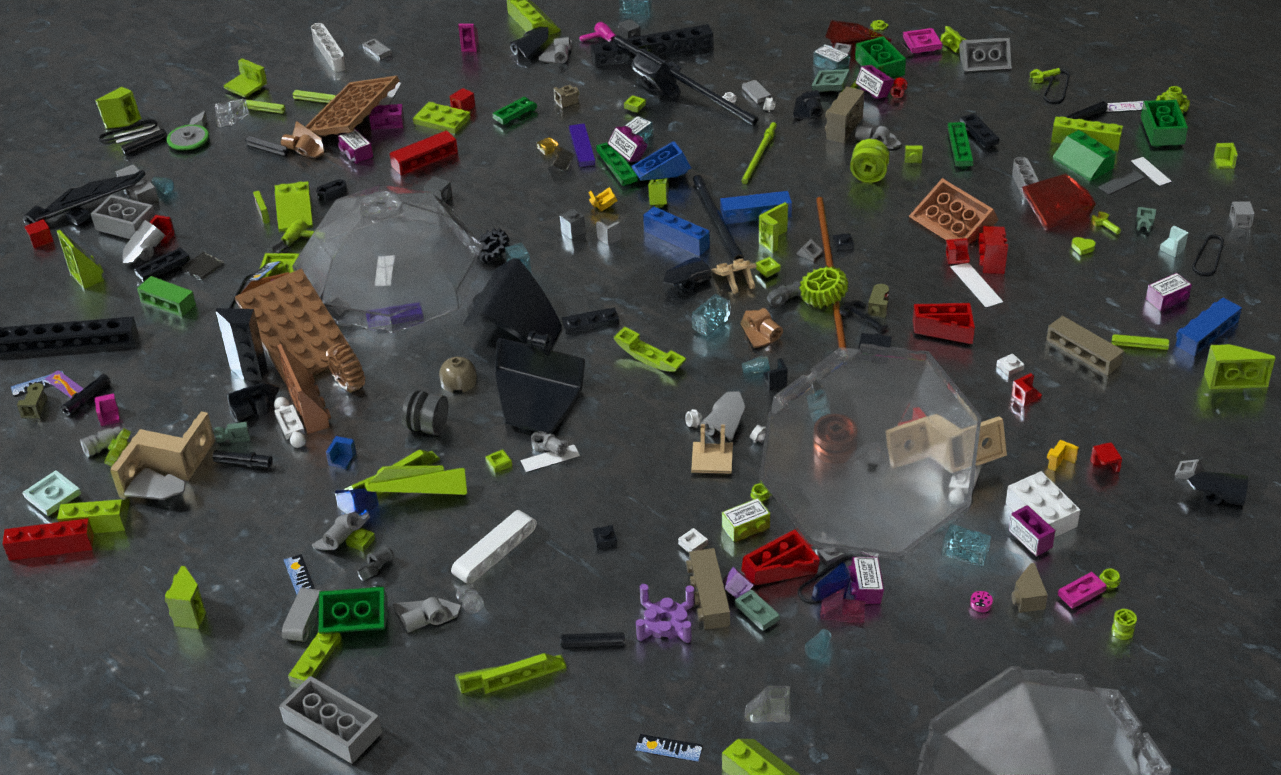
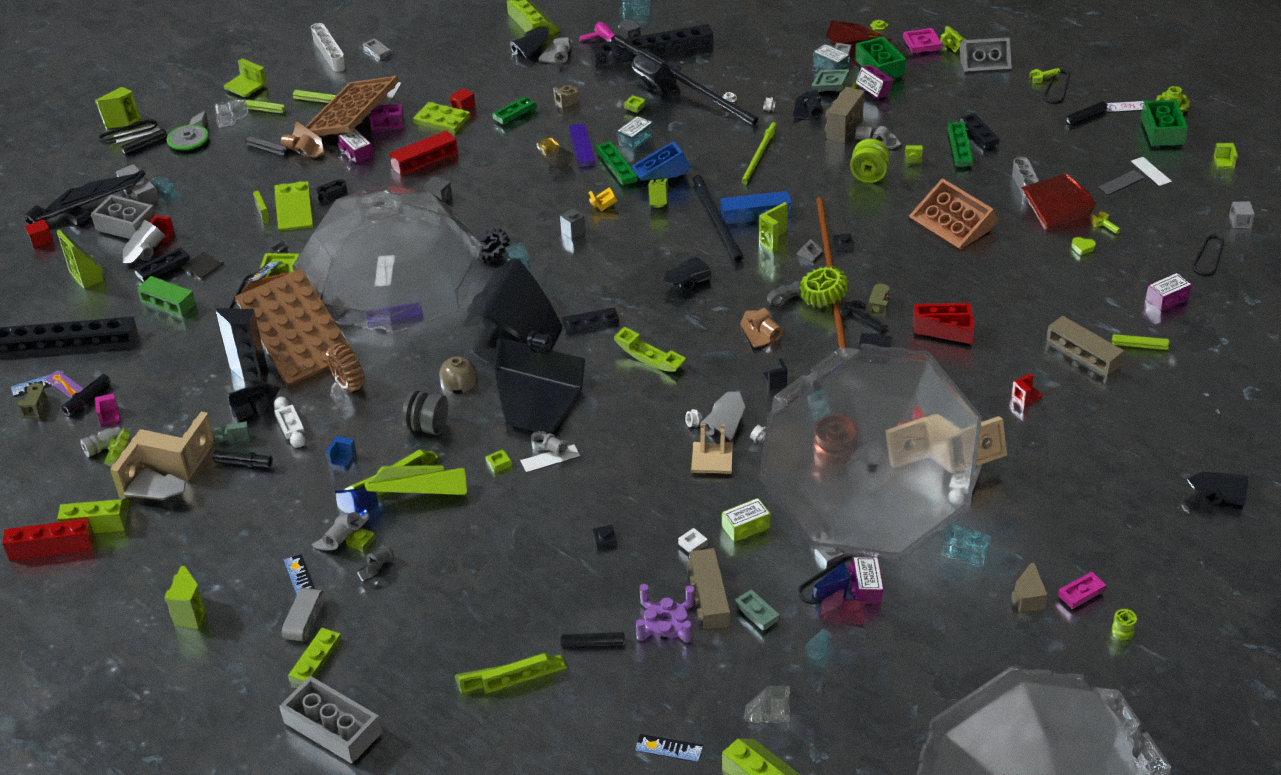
(51, 492): light aqua plate -> none
(295, 231): lime piece -> none
(304, 393): nougat slope -> none
(352, 610): green slope -> none
(421, 613): light grey panel -> none
(468, 37): dark pink slope -> none
(470, 599): clear wheel -> none
(493, 547): white beam -> none
(608, 234): light grey panel -> none
(627, 143): brick -> none
(676, 231): blue brick -> none
(711, 315): clear light blue brick -> none
(736, 583): medium lavender panel -> none
(739, 264): tan plate -> none
(756, 91): light grey tile -> none
(756, 365): clear light blue cone -> none
(760, 492): lime plate -> none
(768, 266): lime plate -> none
(780, 560): red wedge -> none
(898, 83): red bush -> none
(957, 251): red panel -> none
(976, 284): white sticker -> none
(981, 601): dark pink tile -> none
(993, 249): red wedge -> none
(1010, 365): white plate -> none
(1032, 530): magenta brick -> none
(1046, 500): white brick -> none
(1062, 451): yellow bracket -> none
(1085, 155): slope -> none
(1104, 133): lime slope -> none
(1106, 454): red panel -> none
(1110, 578): lime plate -> none
(1145, 218): sand green plate -> none
(1176, 242): light aqua panel -> none
(1188, 469): light grey slope -> none
(1208, 326): blue brick -> none
(1237, 367): lime slope -> none

